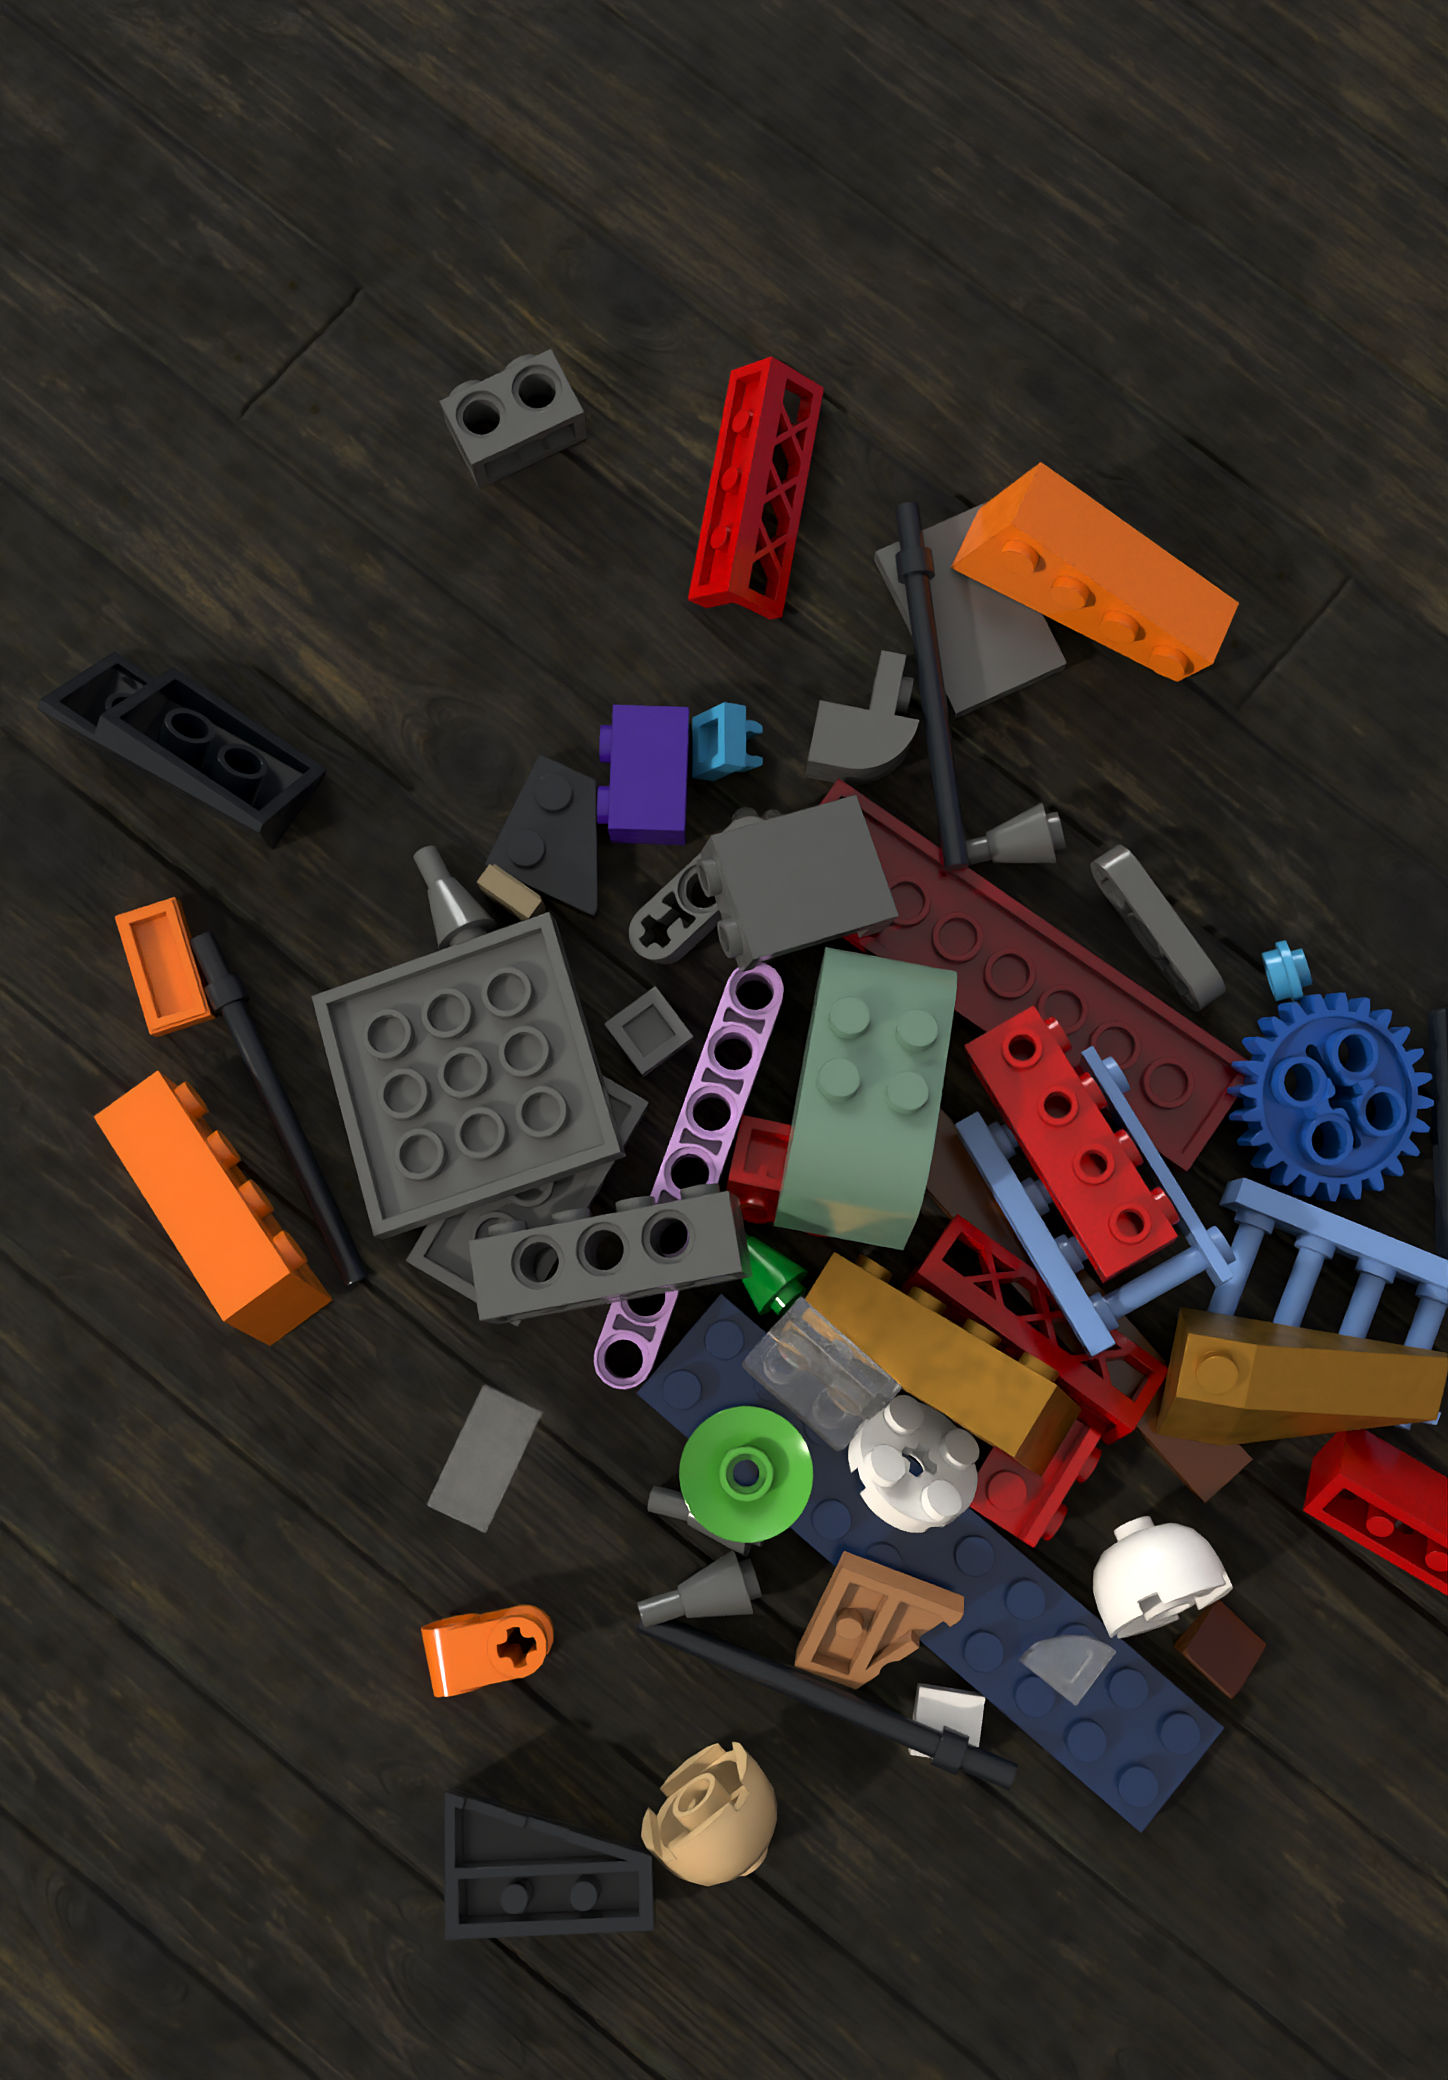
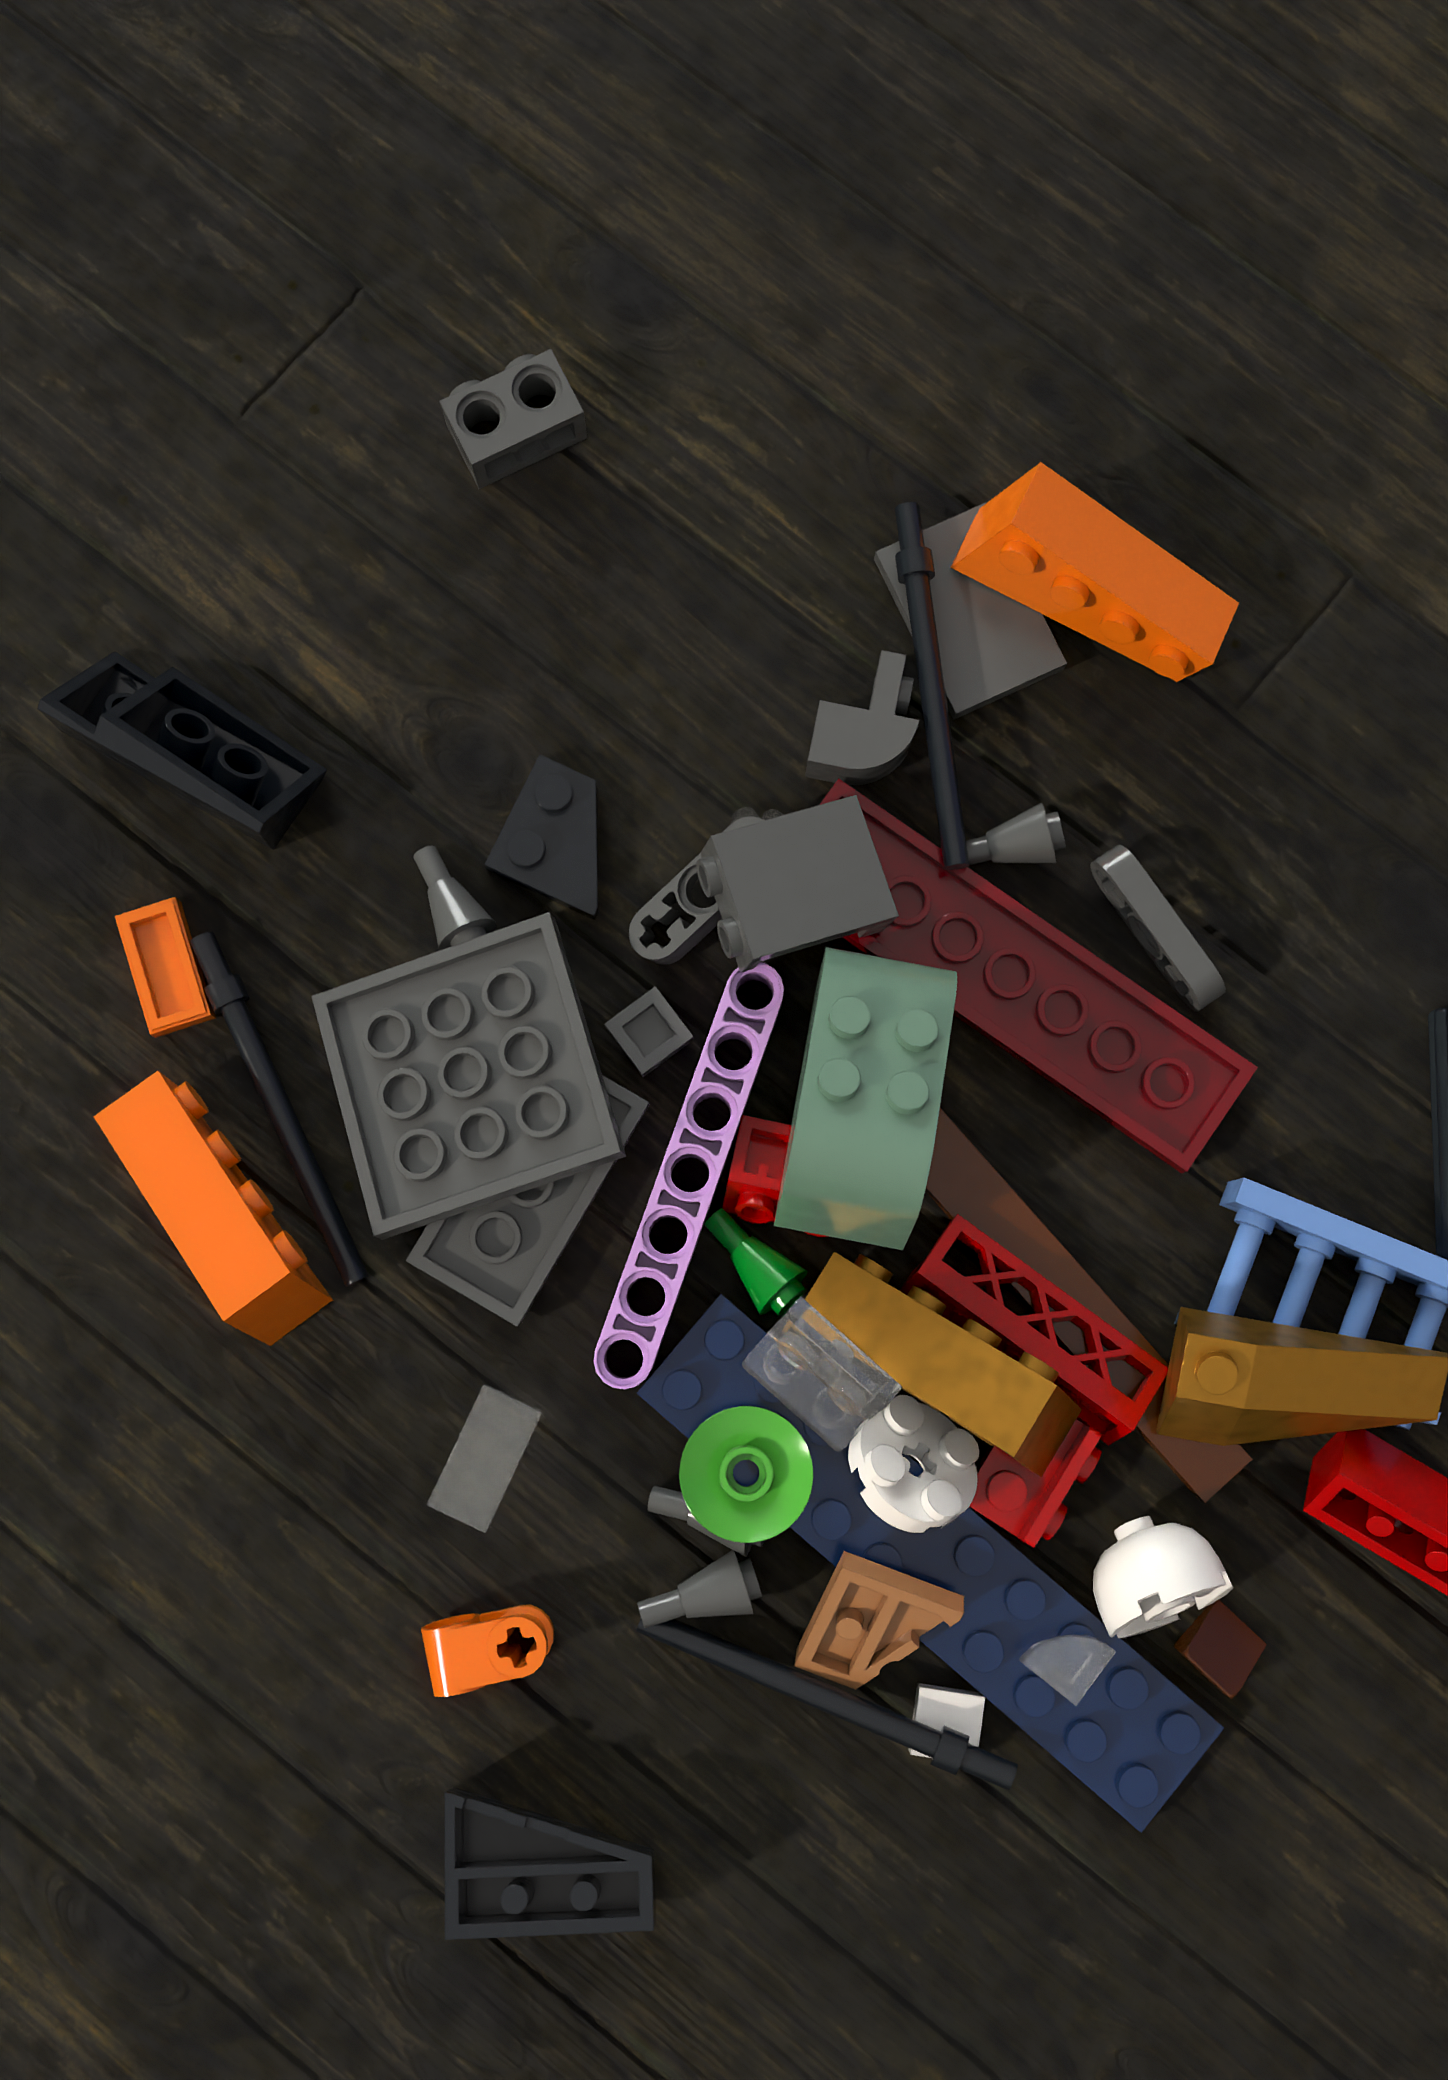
(505, 1259): dark grey brick -> none
(510, 893): dark tan tile -> none
(646, 774): dark purple brick -> none
(713, 1818): tan cylinder -> none
(721, 742): dark azure tile -> none
(747, 479): red fence -> none
(1062, 1257): medium blue fence -> none
(1071, 1144): red brick -> none
(1286, 972): dark azure plate -> none
(1330, 1097): blue gear -> none

